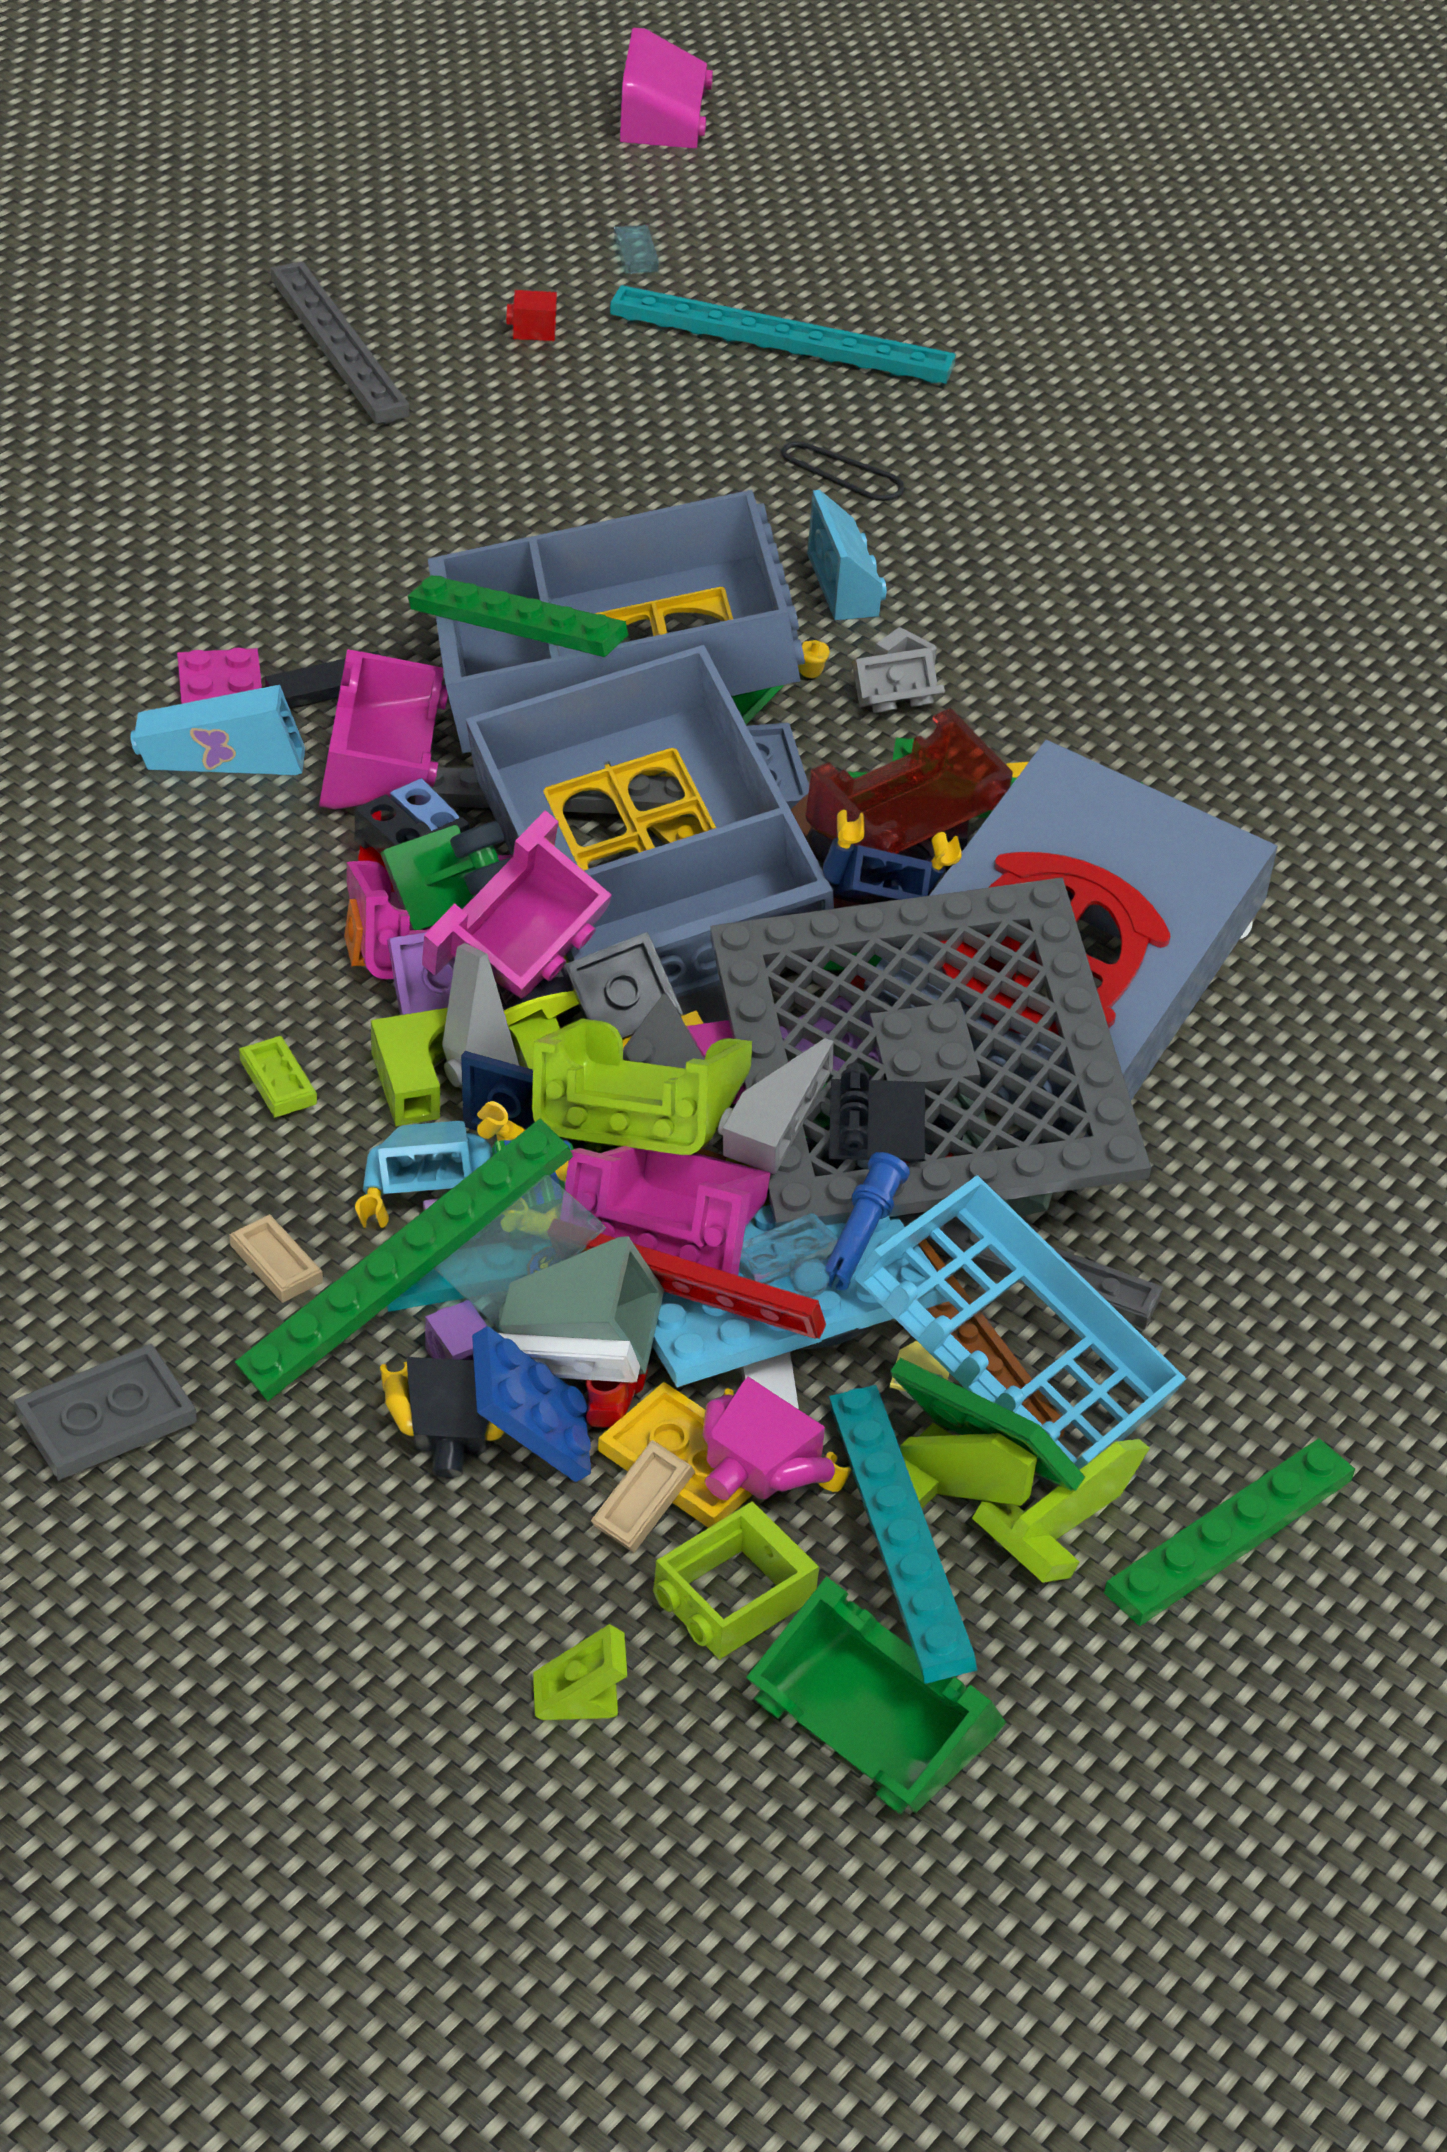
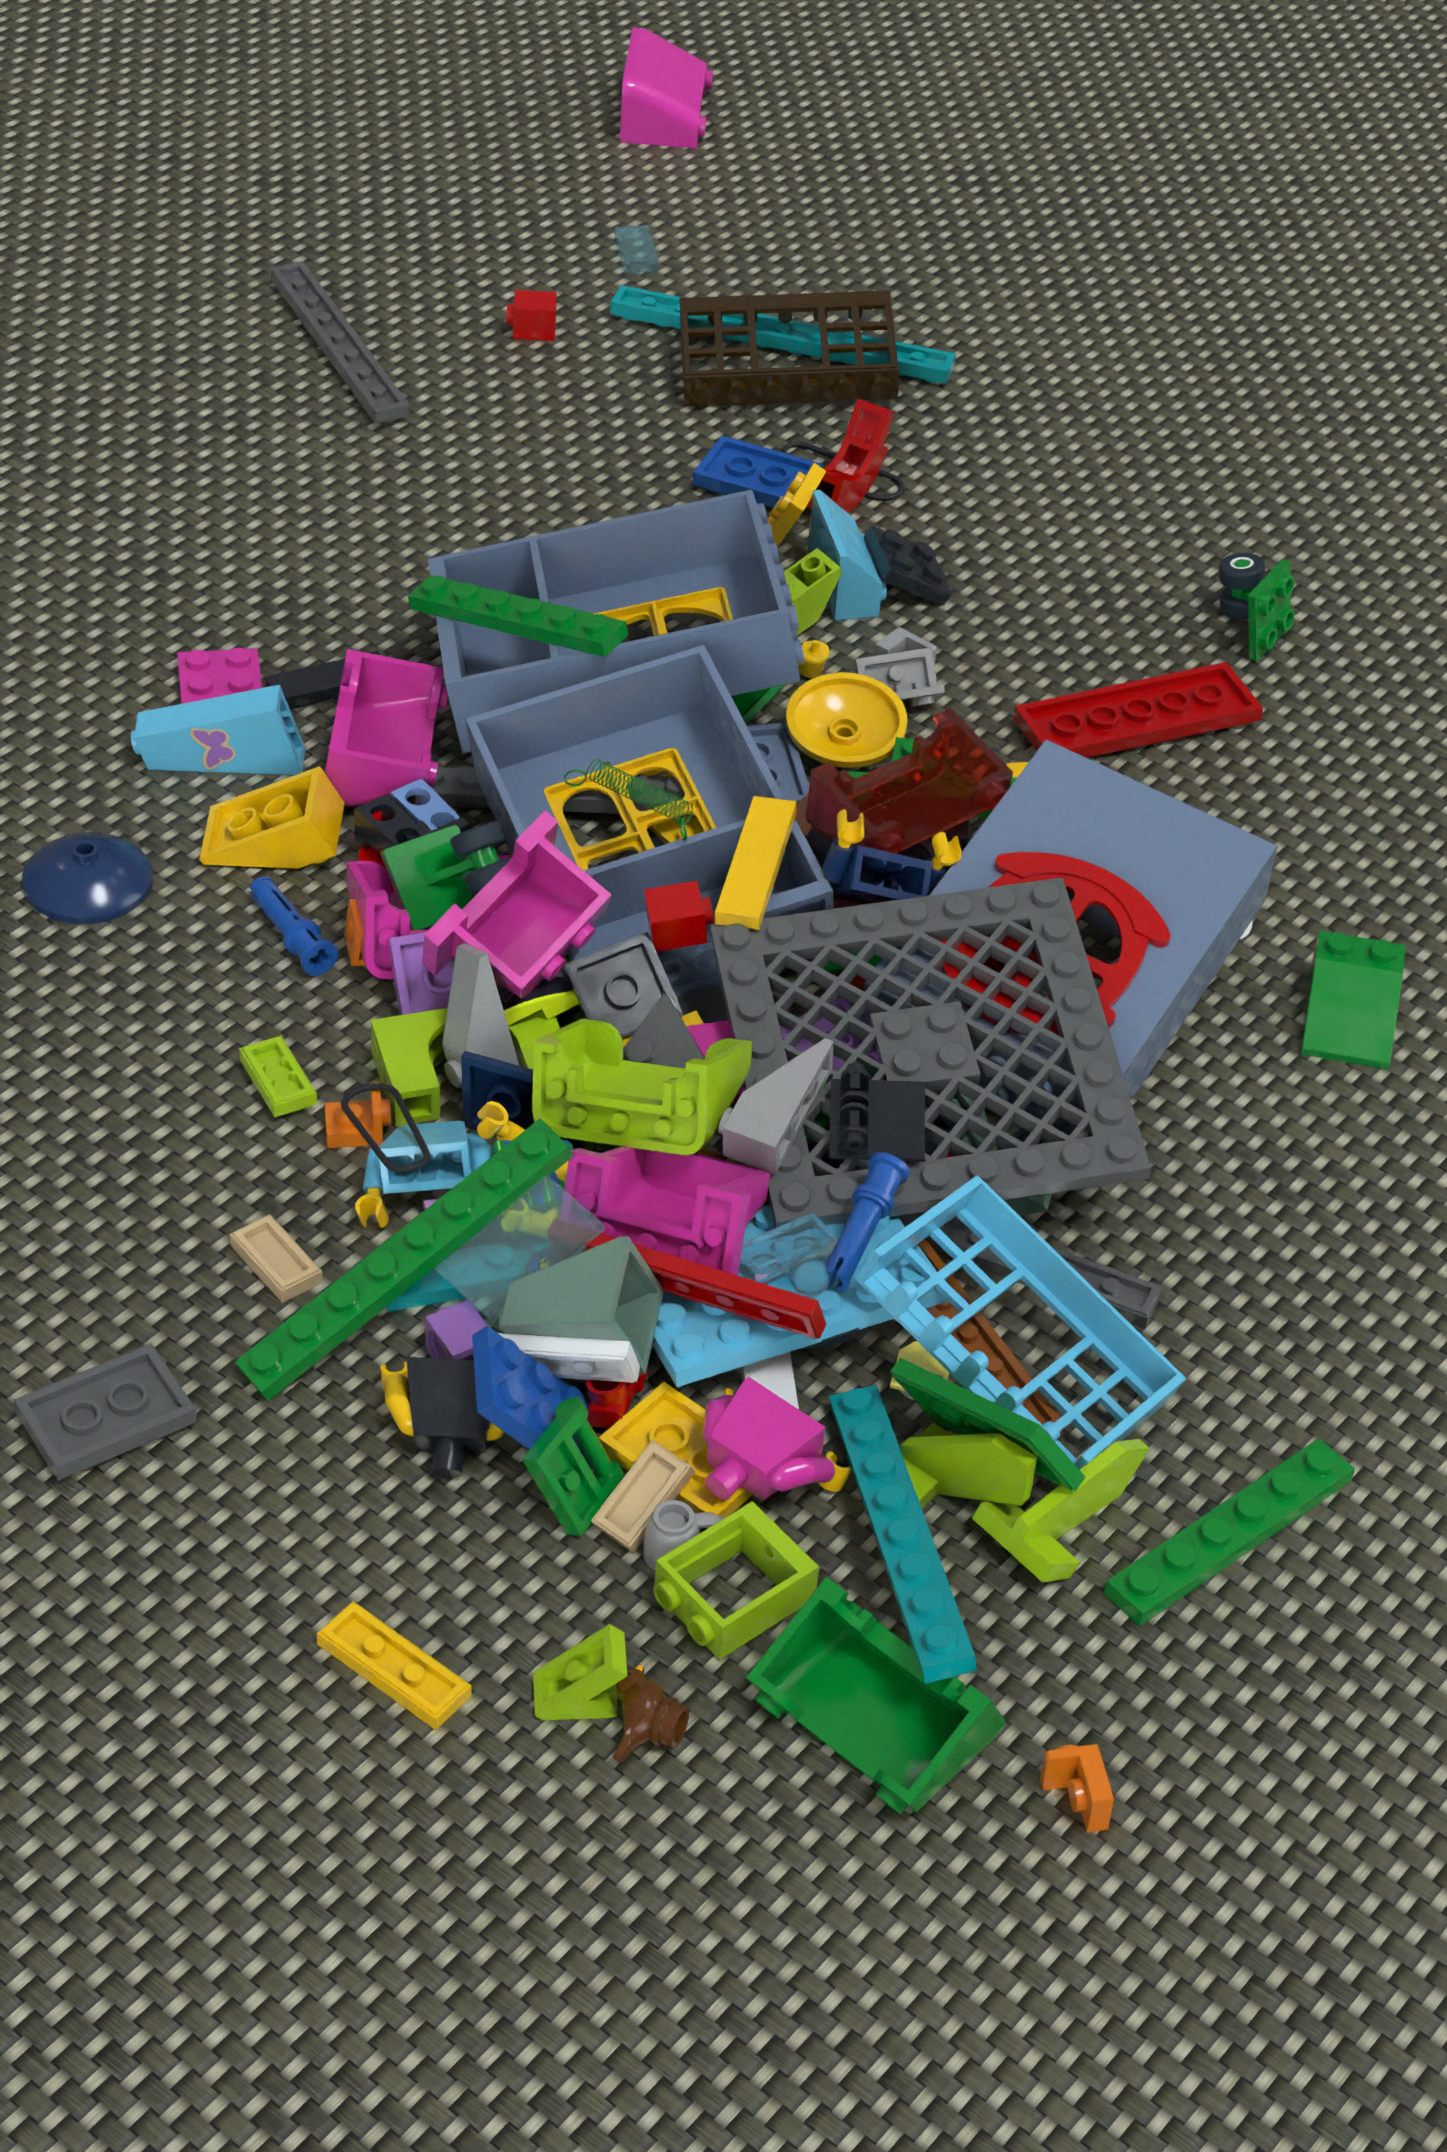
(87, 878): none -> dark blue dish
(276, 825): none -> yellow slope
(300, 935): none -> blue pin
(371, 1114): none -> orange bracket
(392, 1167): none -> black piece
(394, 1665): none -> yellow tile
(563, 1472): none -> green plate
(648, 1715): none -> reddish brown animal
(672, 1526): none -> light grey piece
(677, 915): none -> red brick
(684, 835): none -> green piece
(742, 466): none -> blue plate
(756, 862): none -> yellow tile
(789, 383): none -> dark brown window
(793, 503): none -> yellow plate
(811, 586): none -> lime slope
(846, 719): none -> yellow dish
(859, 456): none -> red arch
(907, 564): none -> black plate
(1086, 1779): none -> orange bracket
(1141, 711): none -> red plate
(1257, 598): none -> green plate
(1353, 999): none -> green slope

